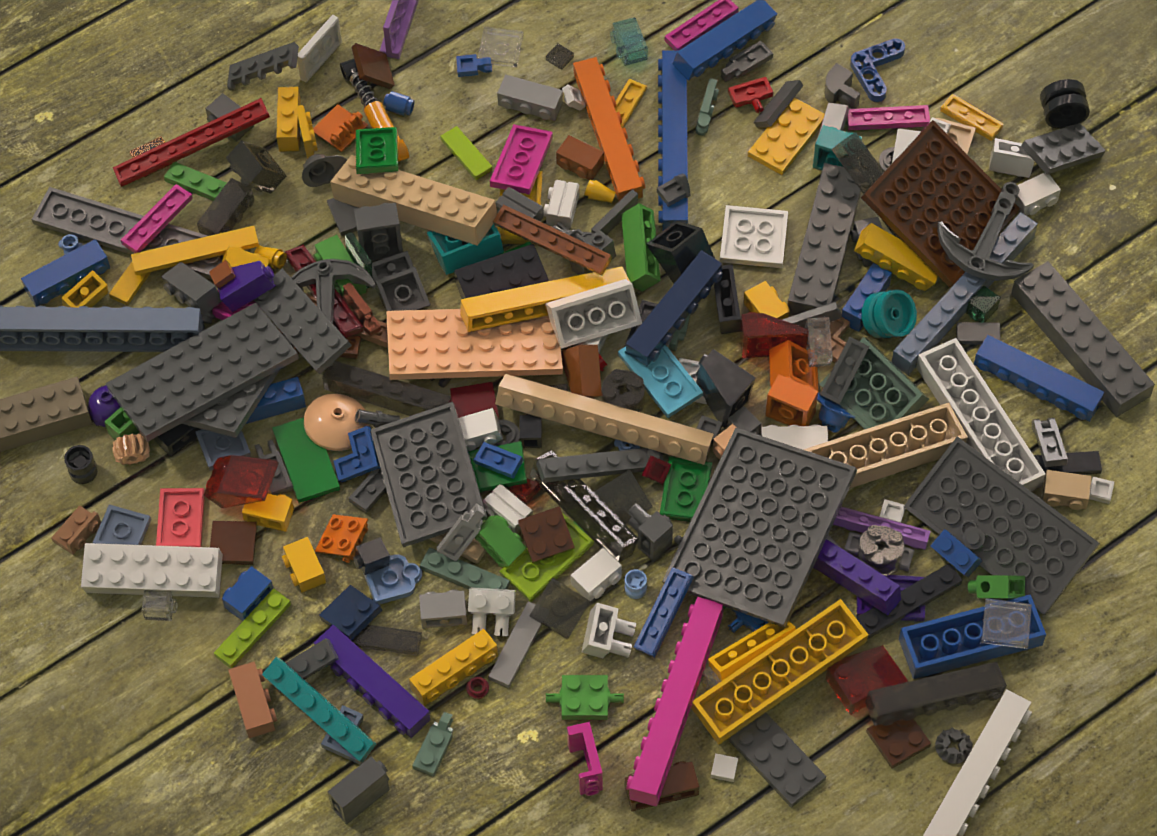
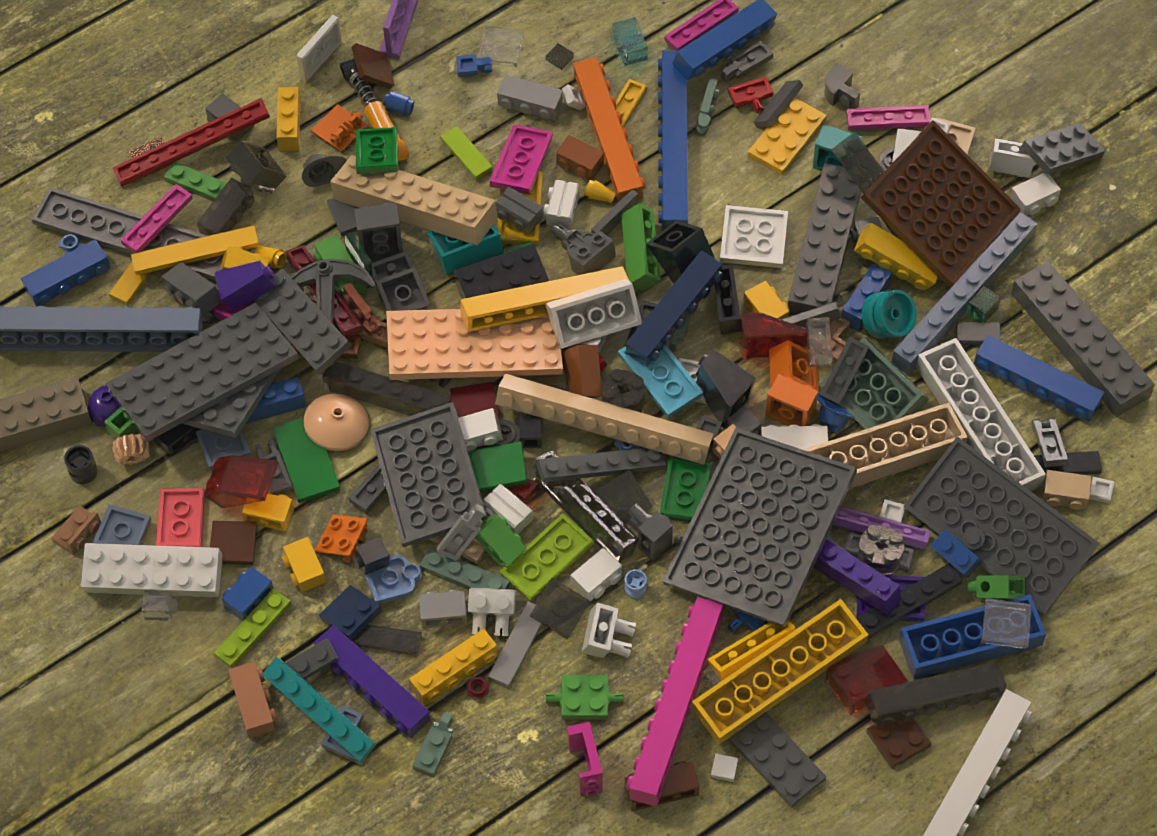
(86, 292): yellow brick -> none
(222, 274): dark orange tile -> none
(262, 64): dark grey hinge -> none
(306, 131): yellow tile -> none
(359, 790): dark grey brick -> none
(363, 458): blue plate -> none
(374, 418): dark grey pin -> none
(498, 460): blue plate -> none
(546, 534): reddish brown plate -> none
(552, 240): dark orange plate -> none
(656, 469): dark red tile -> none
(663, 612): blue tile -> none
(674, 190): dark grey tile -> none
(835, 116): light grey tile -> none
(871, 62): blue beam -> none
(952, 755): dark grey gear -> none
(971, 116): yellow tile -> none
(978, 261): dark grey piece -> none
(1064, 103): black wheel -> none

